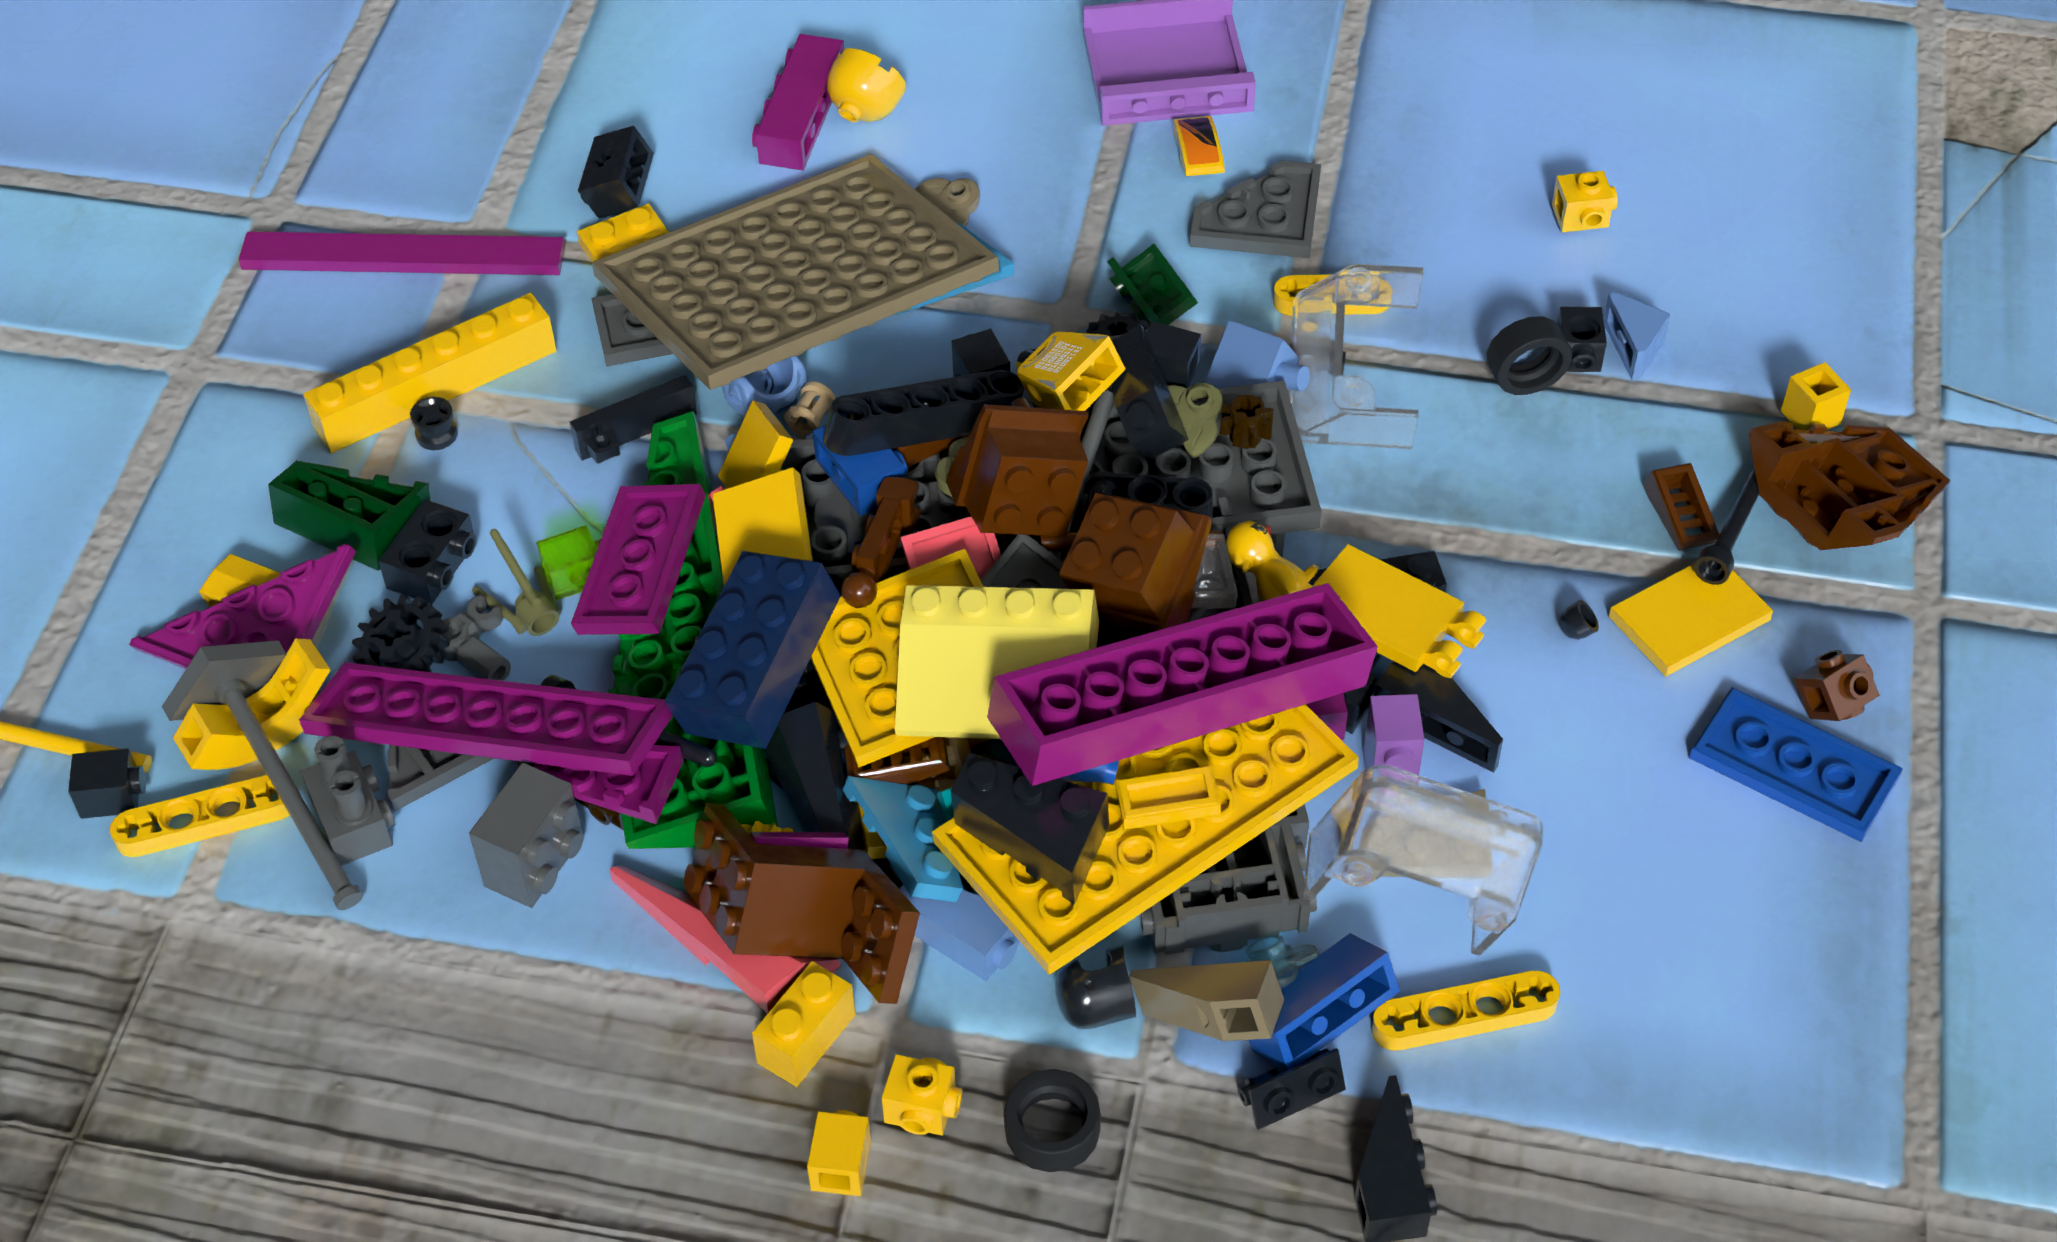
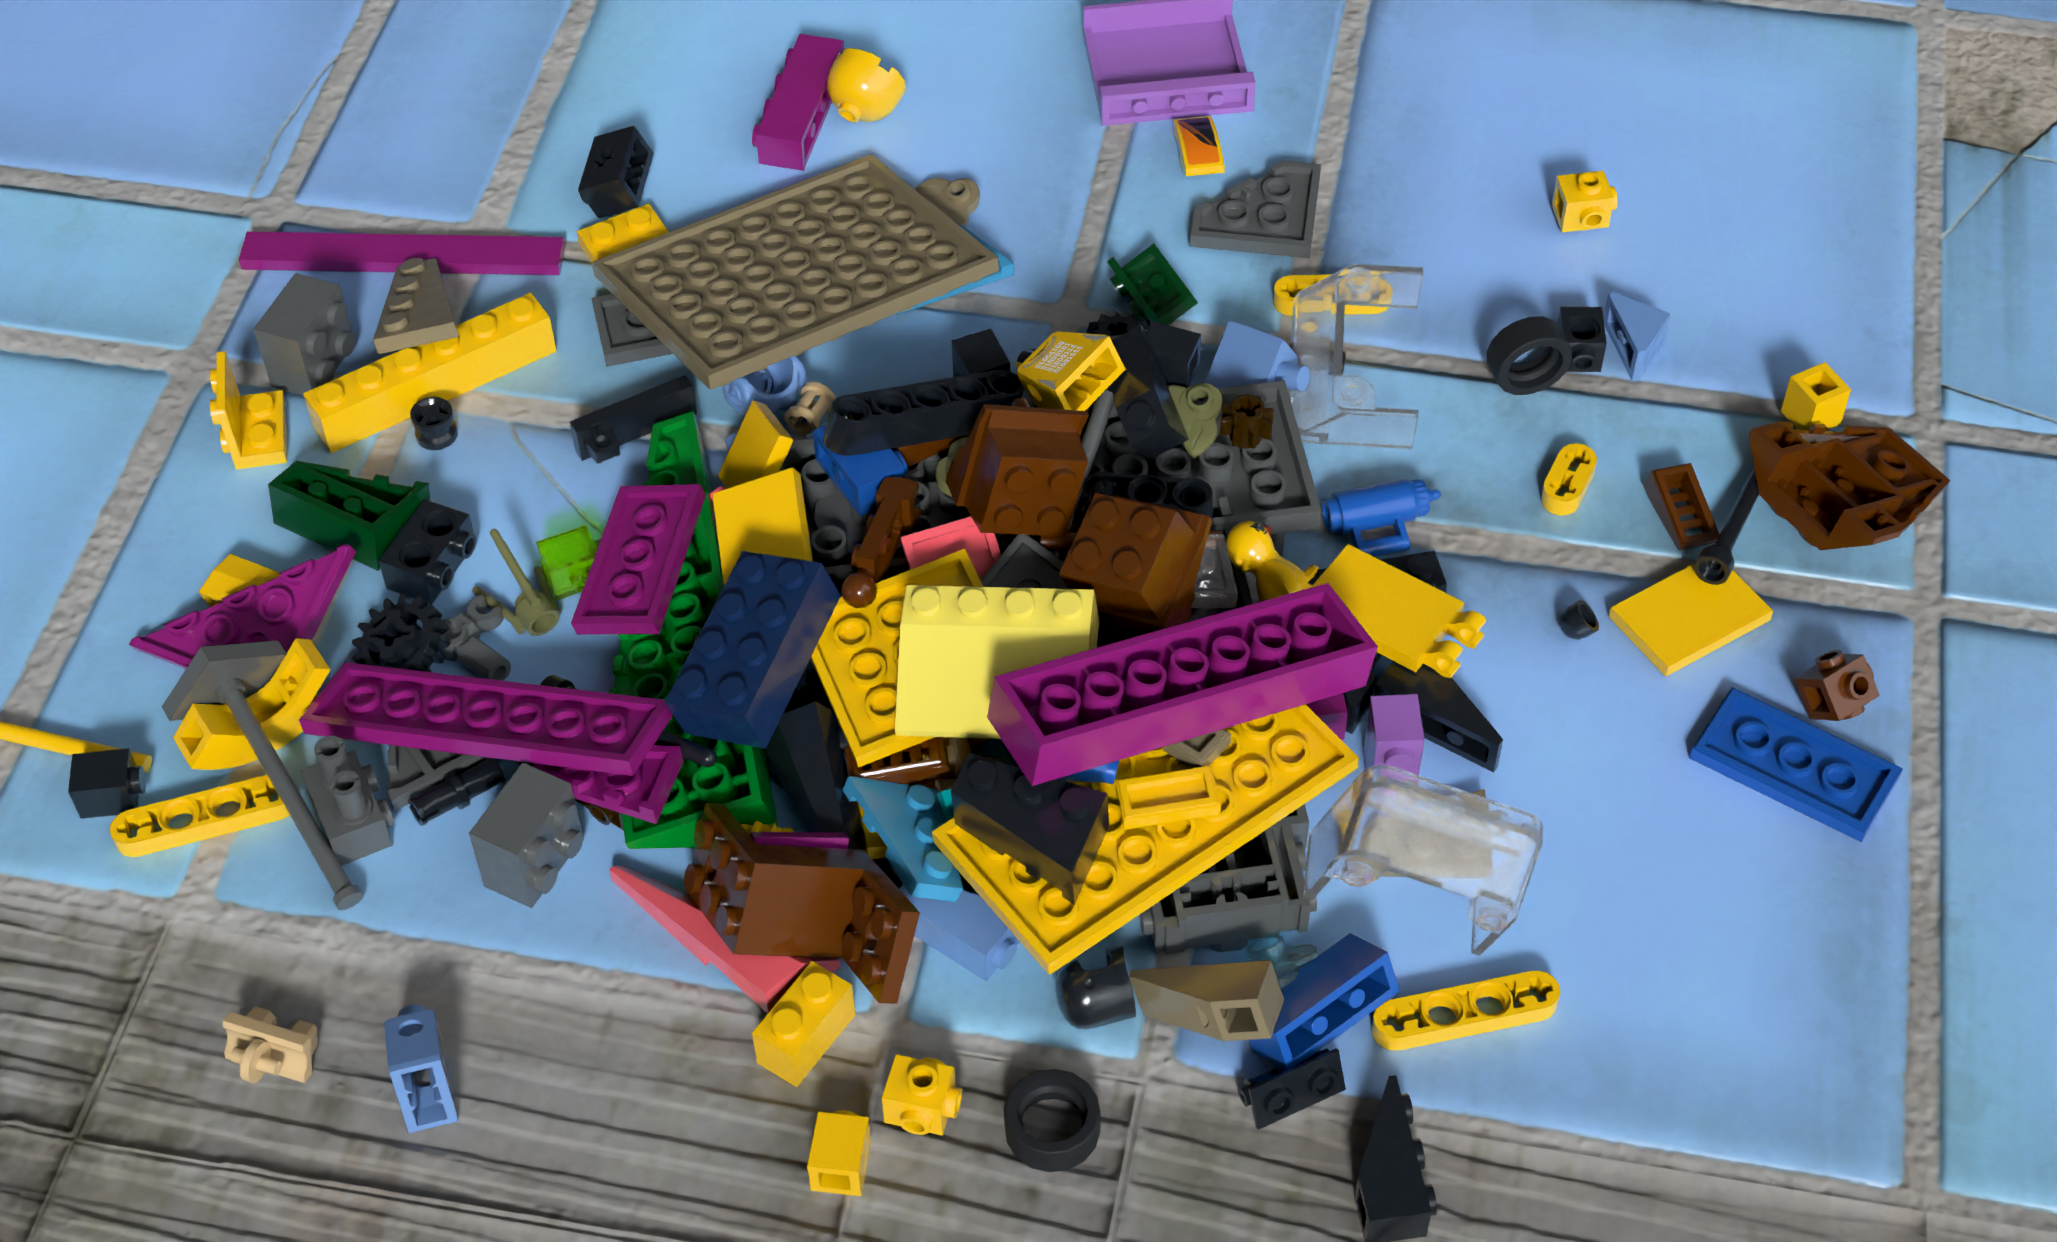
(251, 424): none -> yellow bracket
(265, 1047): none -> tan hips
(304, 335): none -> dark grey brick
(415, 308): none -> dark tan wing
(415, 1045): none -> medium blue torso
(456, 791): none -> black pin
(1201, 749): none -> dark tan tile
(1375, 508): none -> blue piece
(1561, 476): none -> yellow beam

